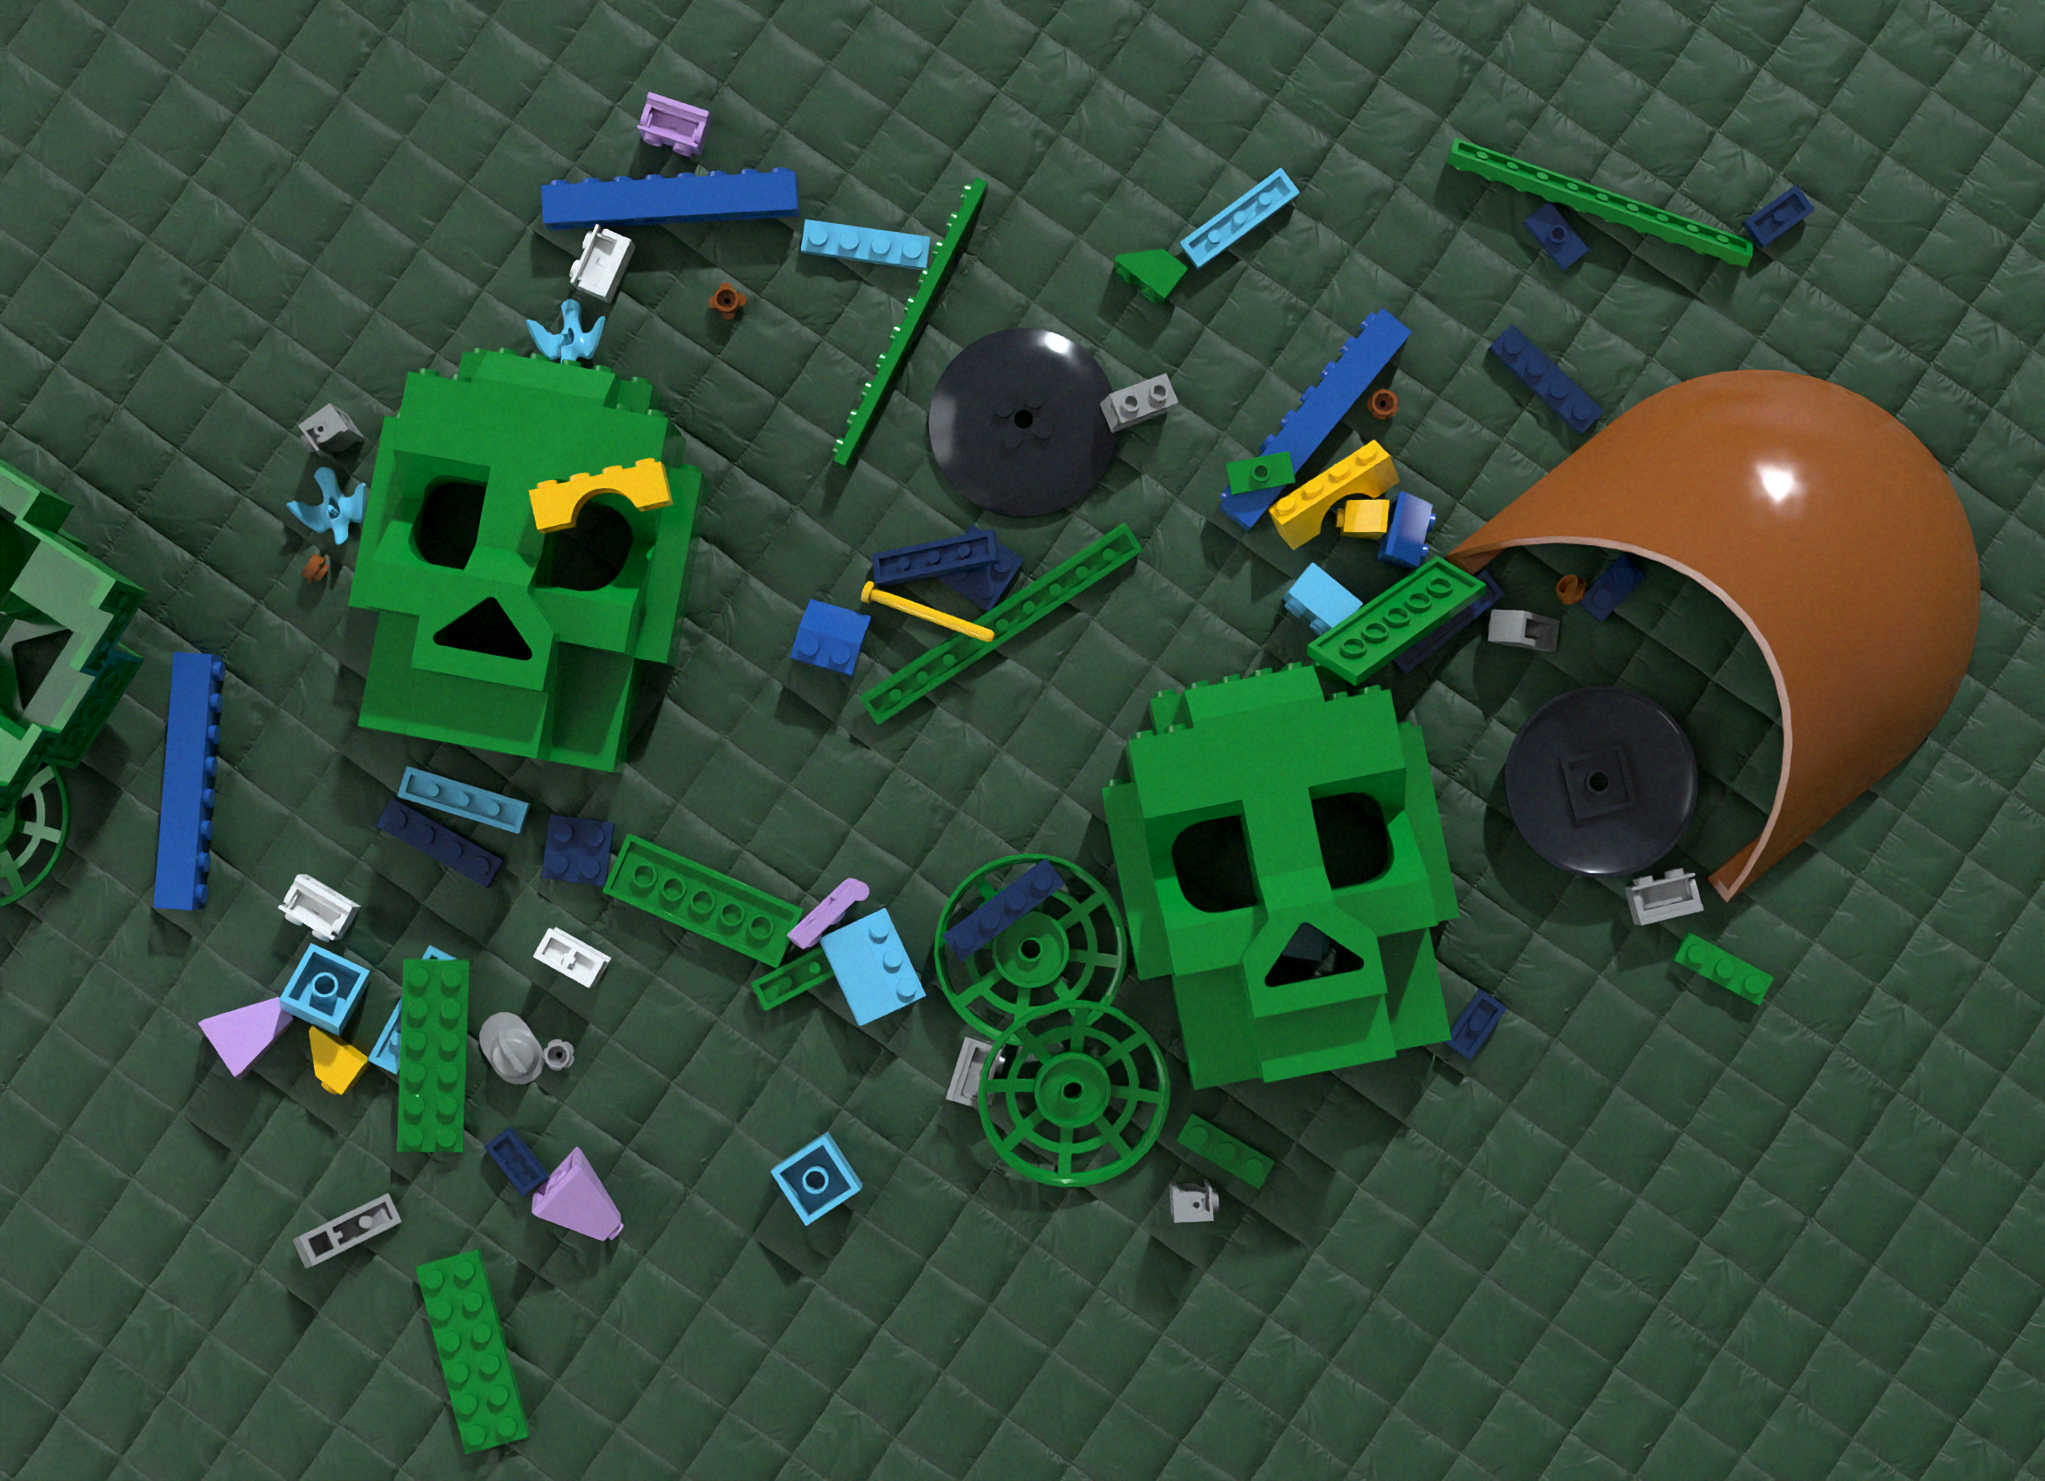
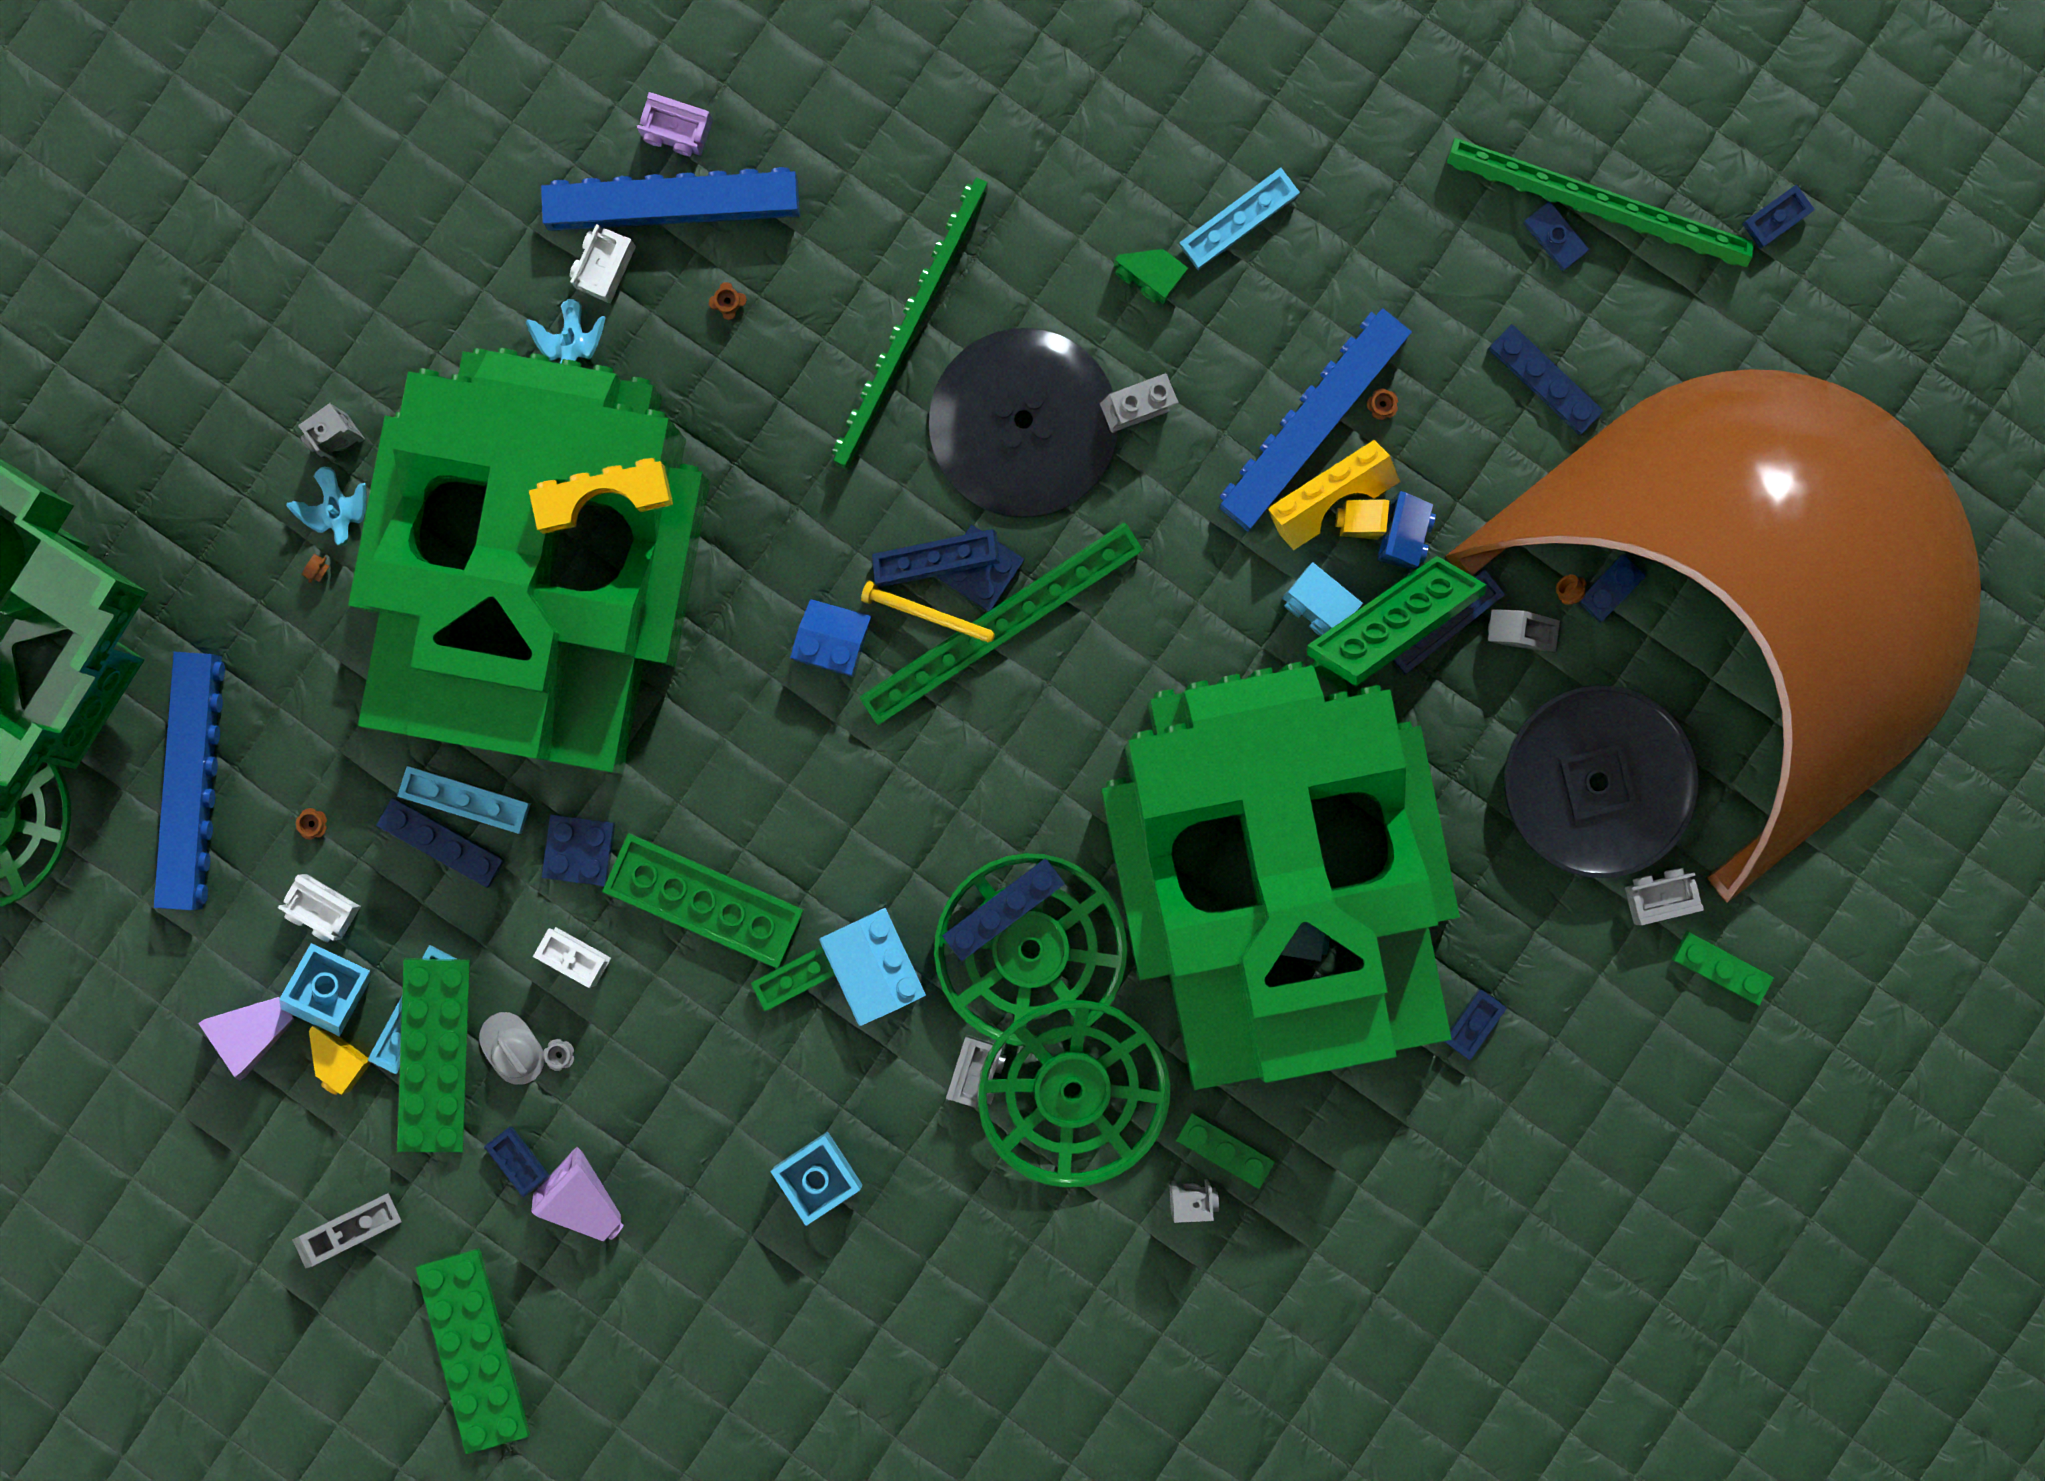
(305, 829): none -> dark orange plate
(828, 912): lavender plate -> none
(865, 245): medium azure plate -> none
(1260, 473): green plate -> none

